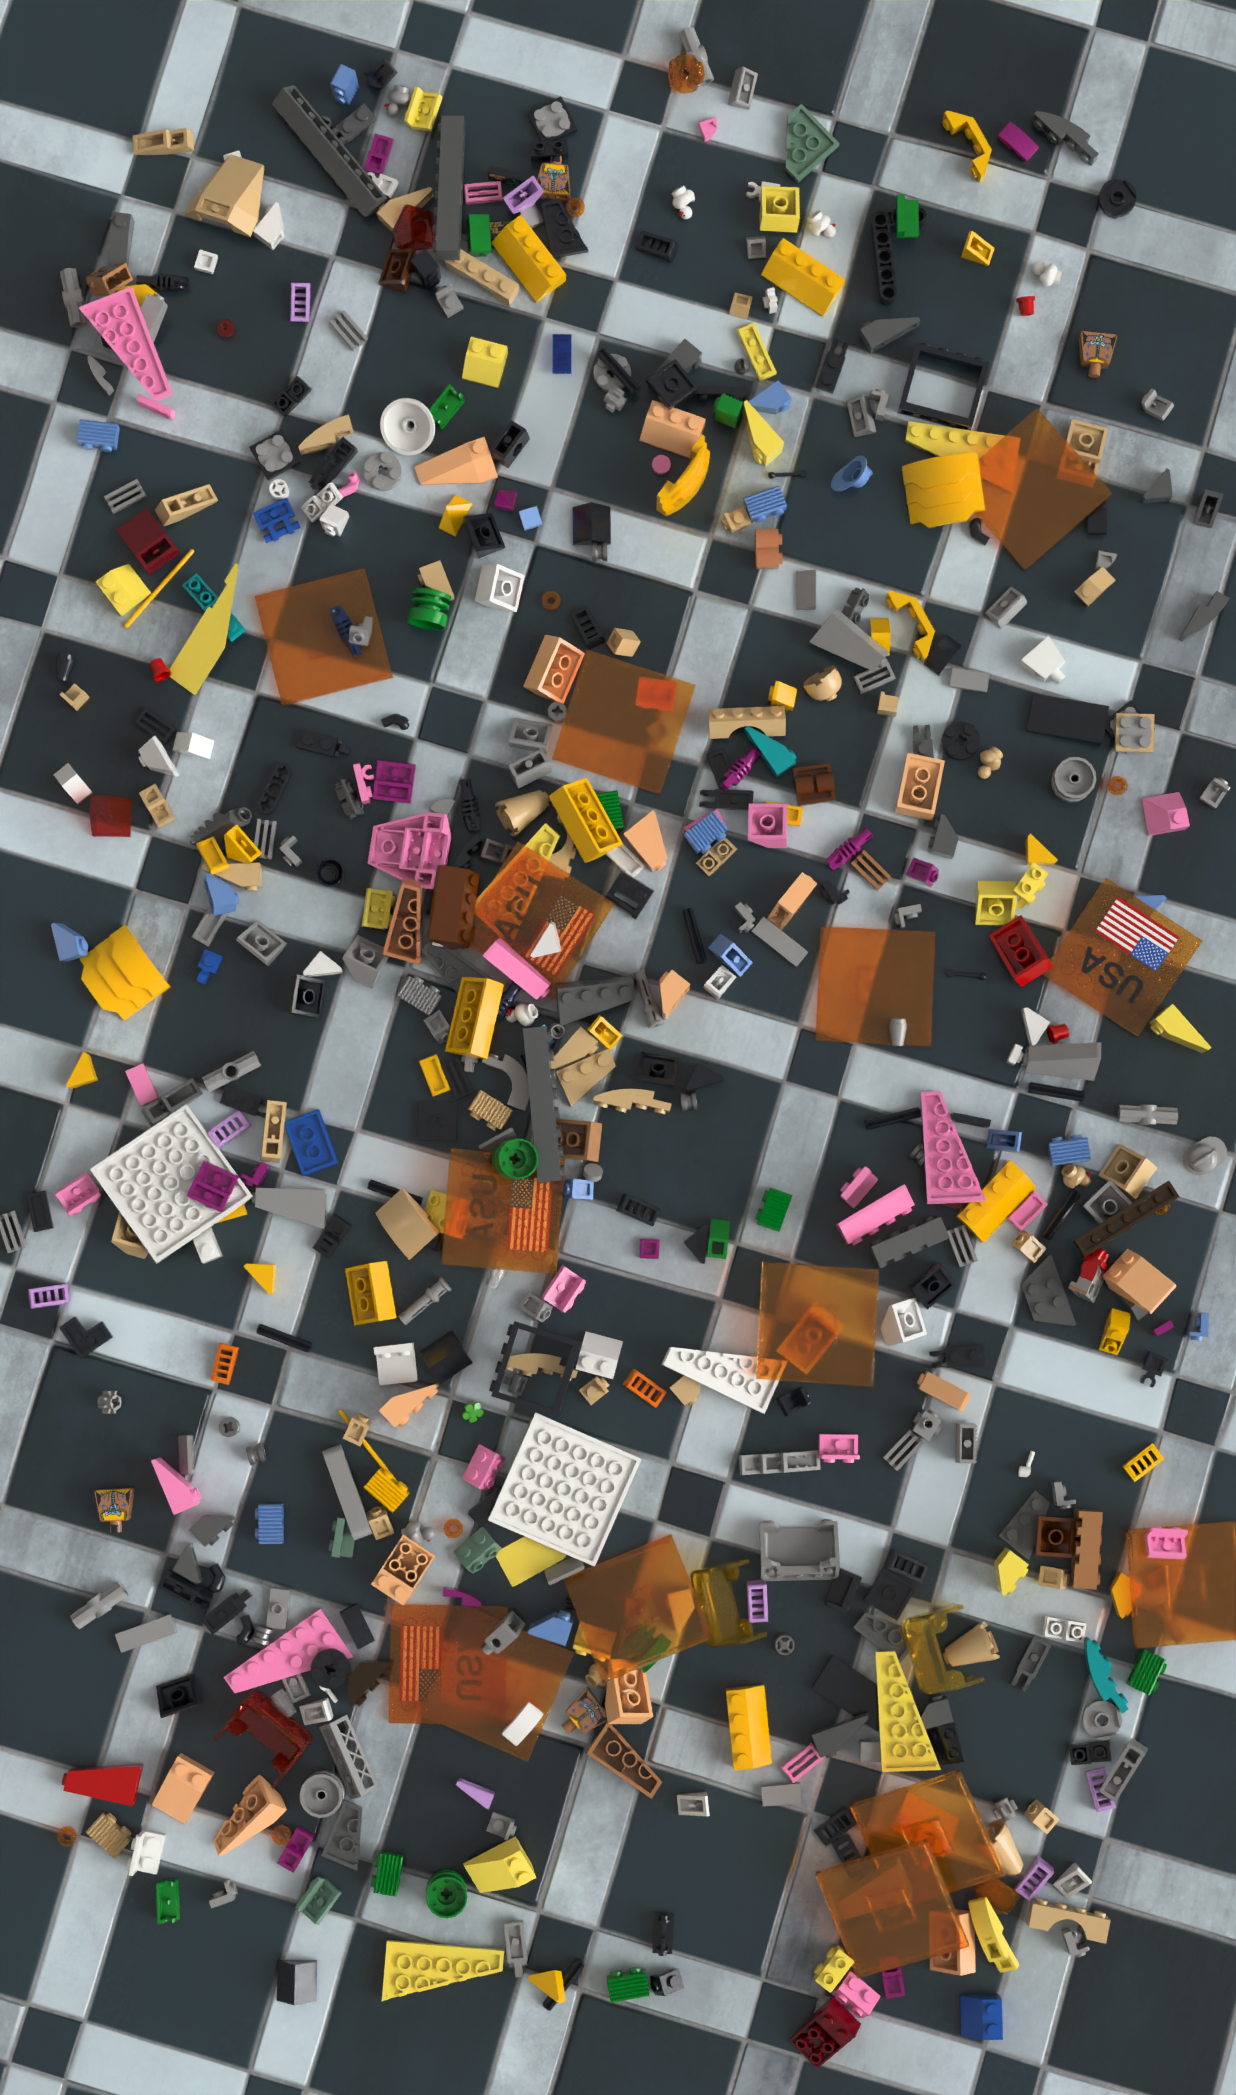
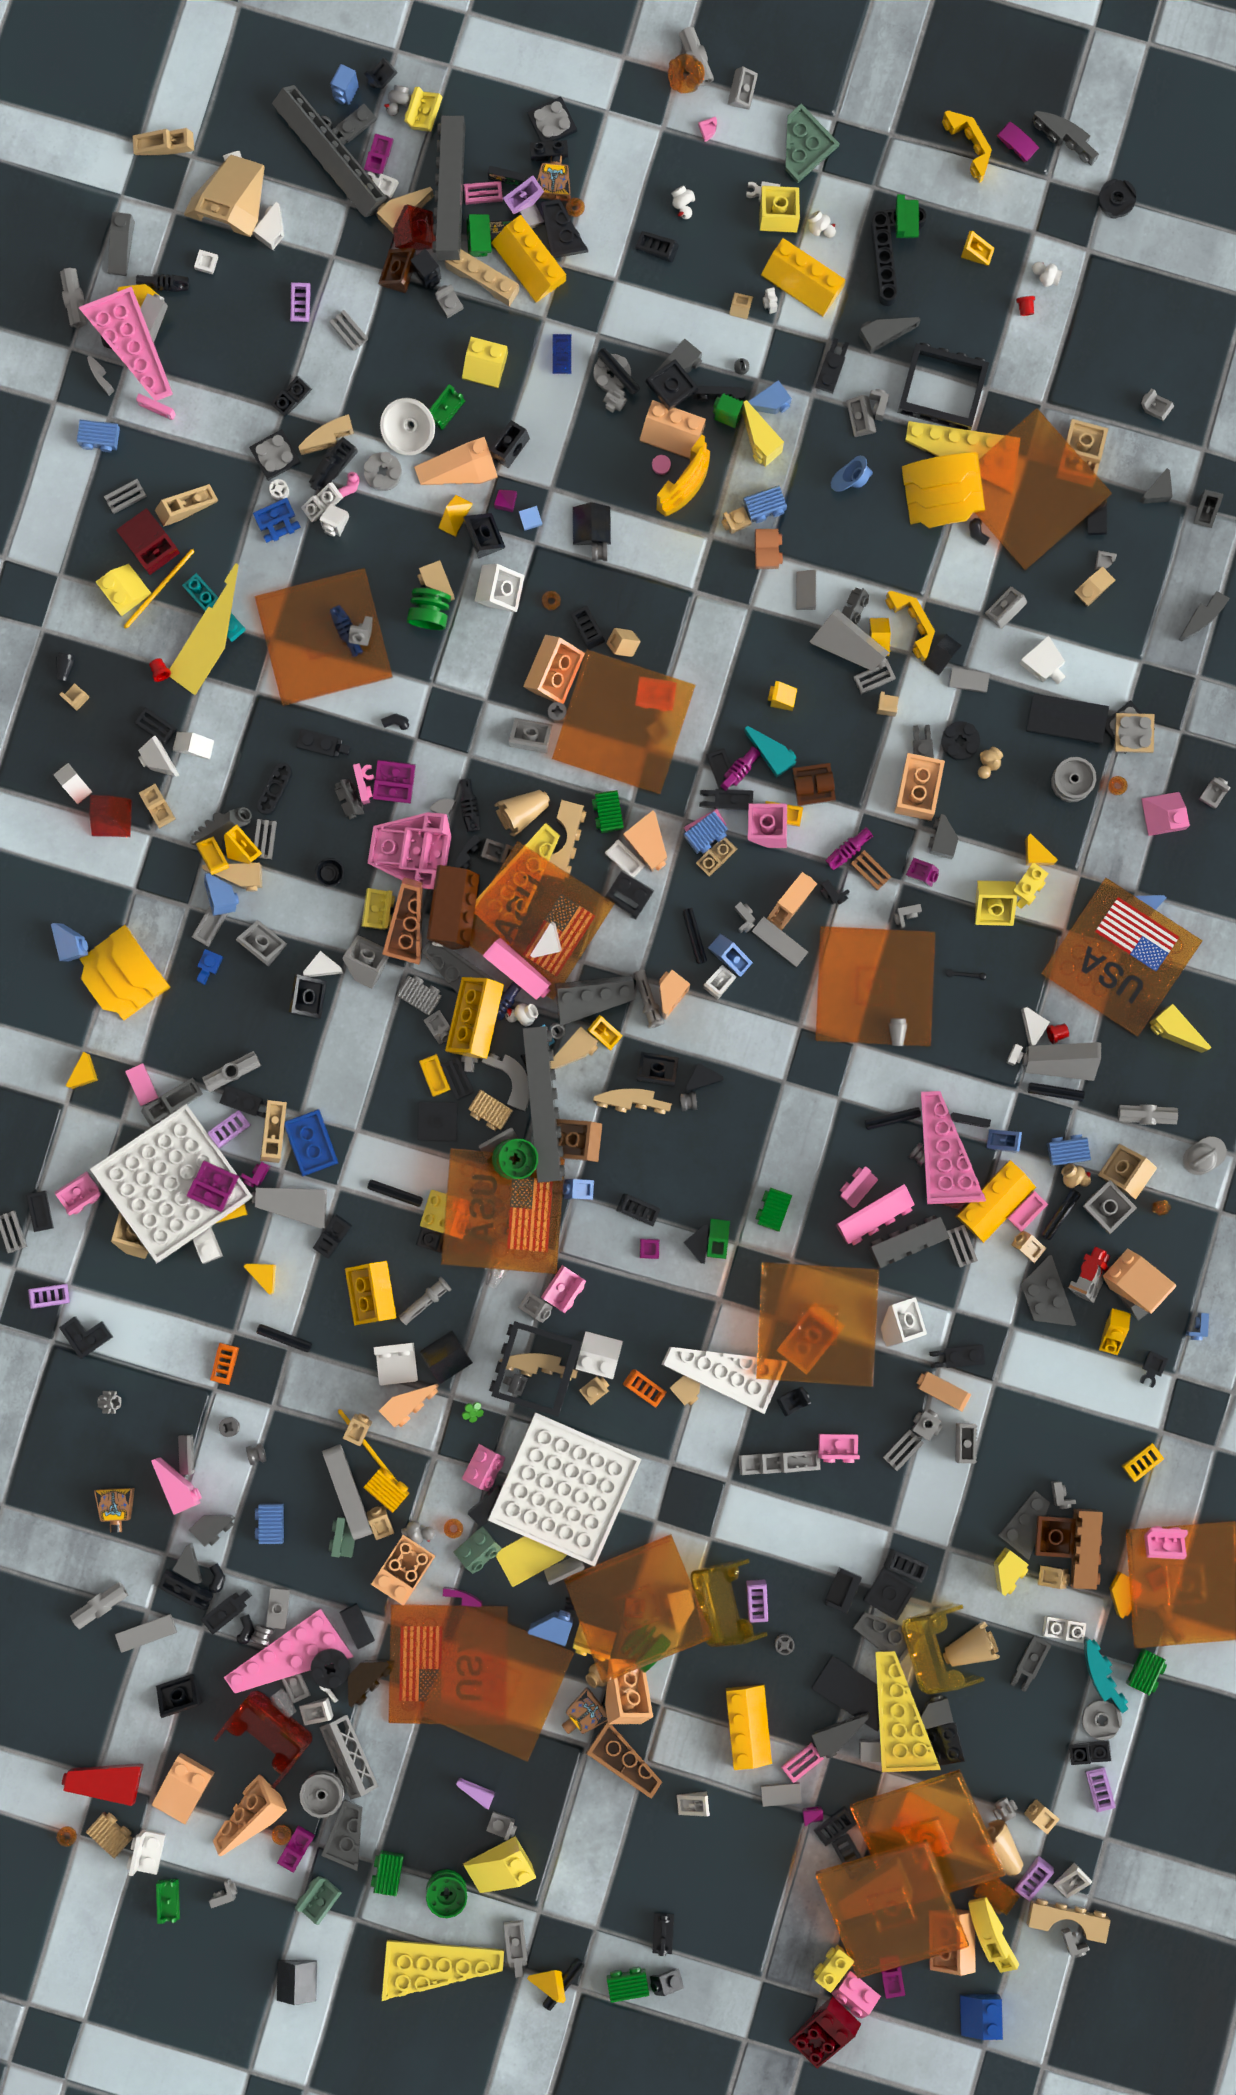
(102, 282): medium nougat torso -> none
(225, 333): clear red plate -> none
(290, 857): light grey bracket -> none
(406, 1223): tan slope -> none
(503, 1633): light grey torso -> none
(522, 1723): white slope -> none
(530, 768): light grey brick -> none
(585, 819): yellow slope -> none
(585, 1074): tan wing -> none
(593, 1172): light grey tile -> none
(726, 720): tan arch -> none
(756, 247): light grey slope -> none
(756, 352): light yellow tile -> none
(799, 1552): light grey windscreen -> none
(803, 474): black hinge -> none
(812, 1814): none -> magenta slope
(824, 685): tan cylinder -> none
(932, 1285): black slope -> none
(1021, 951): red slope -> none
(1025, 1471): white hand -> none
(1096, 351): medium nougat torso -> none
(1123, 1770): light grey slope -> none
(1126, 1219): dark brown plate -> none
(1162, 1328): magenta tile -> none

